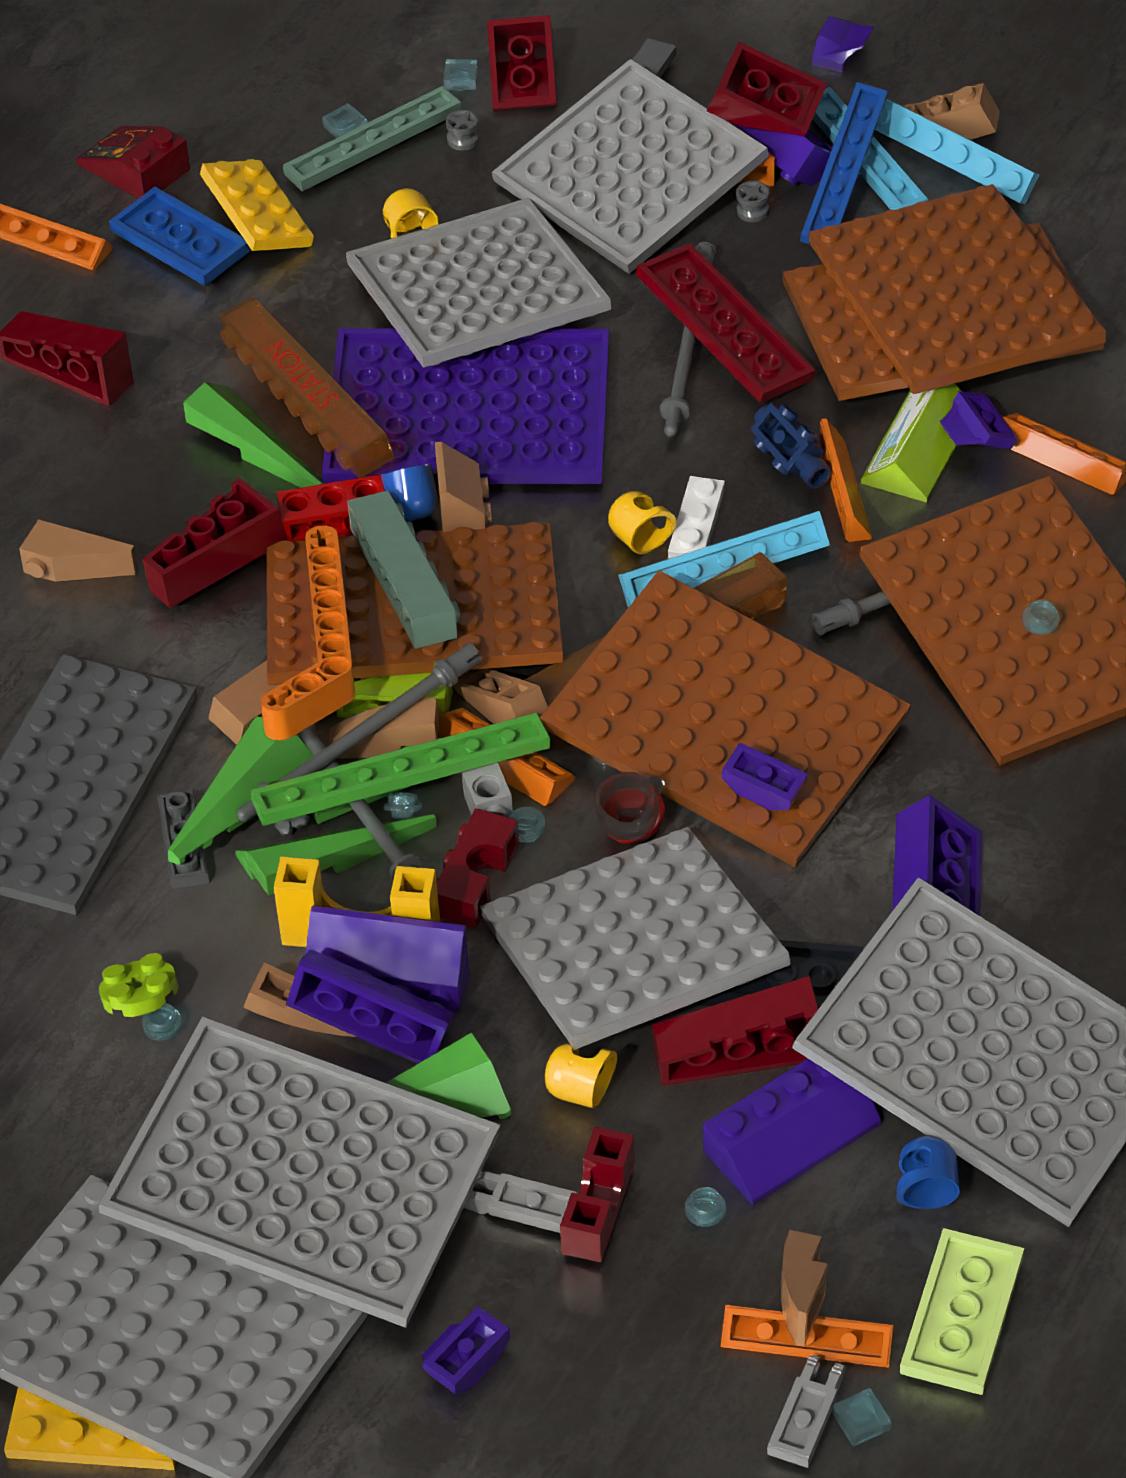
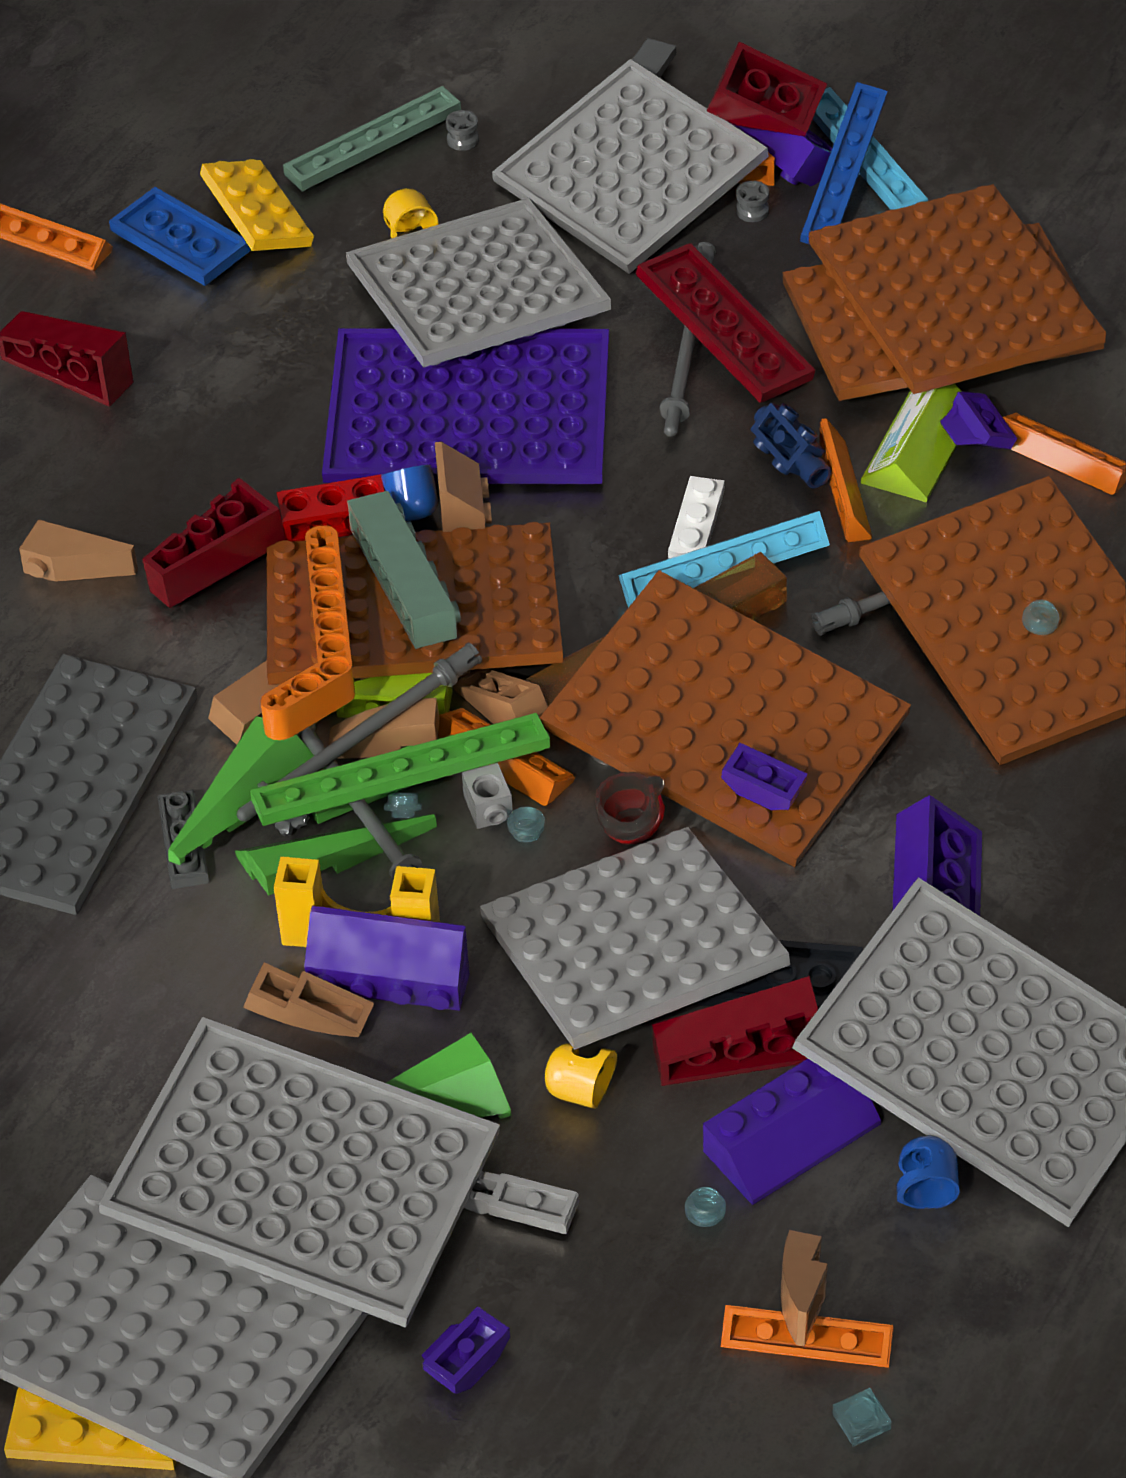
(138, 158): dark red slope -> none
(138, 985): lime plate -> none
(162, 1023): clear light blue plate -> none
(229, 418): bright green wedge -> none
(305, 388): clear orange brick -> none
(343, 120): clear light blue plate -> none
(368, 1007): dark purple slope -> none
(460, 74): clear light blue plate -> none
(482, 844): dark red arch -> none
(522, 63): dark red slope -> none
(594, 1210): dark red arch -> none
(632, 522): yellow helmet -> none
(805, 1414): light grey hinge -> none
(838, 42): dark purple slope -> none
(956, 151): medium azure plate -> none
(962, 1311): yellowish green plate -> none
(966, 111): medium nougat slope -> none

